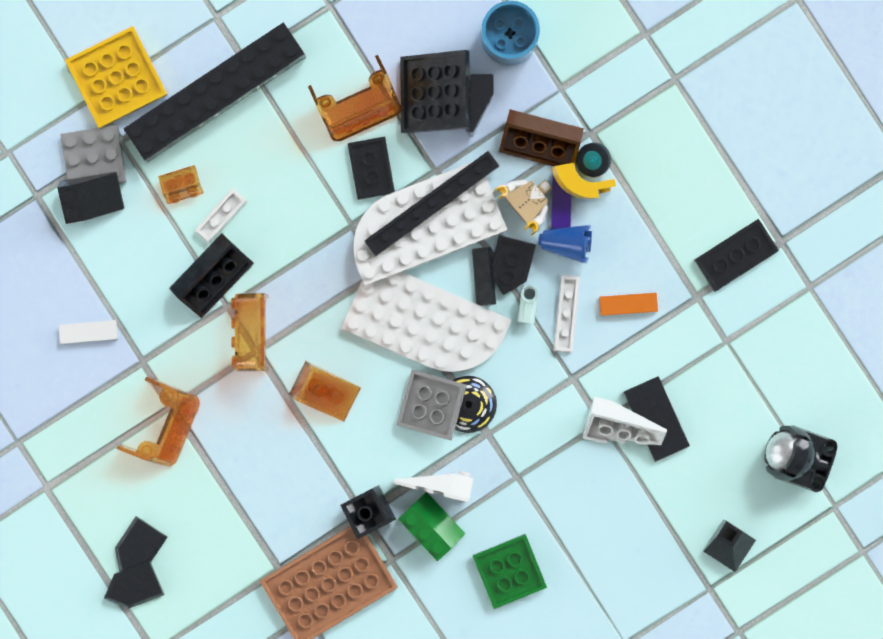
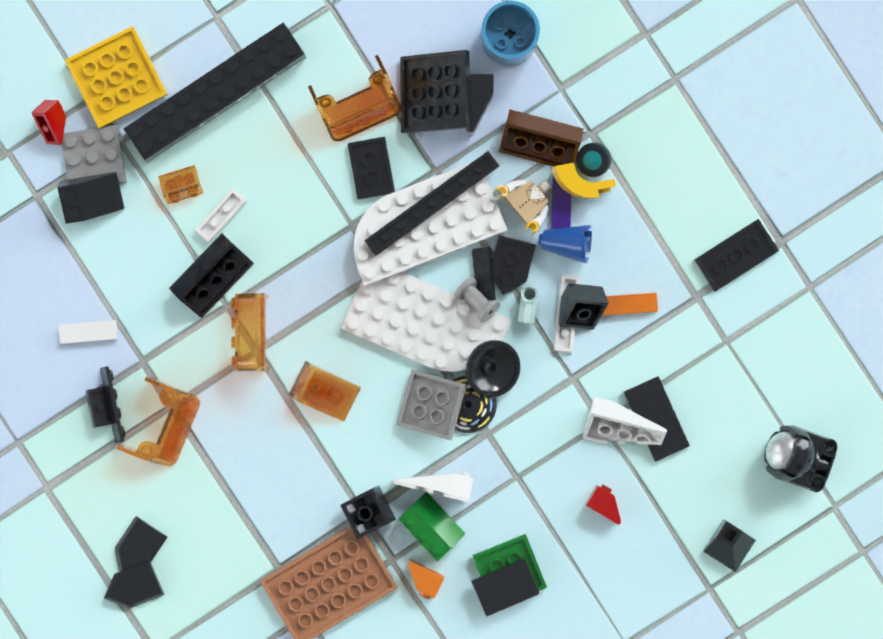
(50, 121): none -> red slope
(103, 405): none -> black bracket
(425, 579): none -> orange slope
(477, 299): none -> light grey piece
(501, 374): none -> black dish
(505, 587): none -> black tile
(582, 306): none -> black slope
(604, 503): none -> red slope

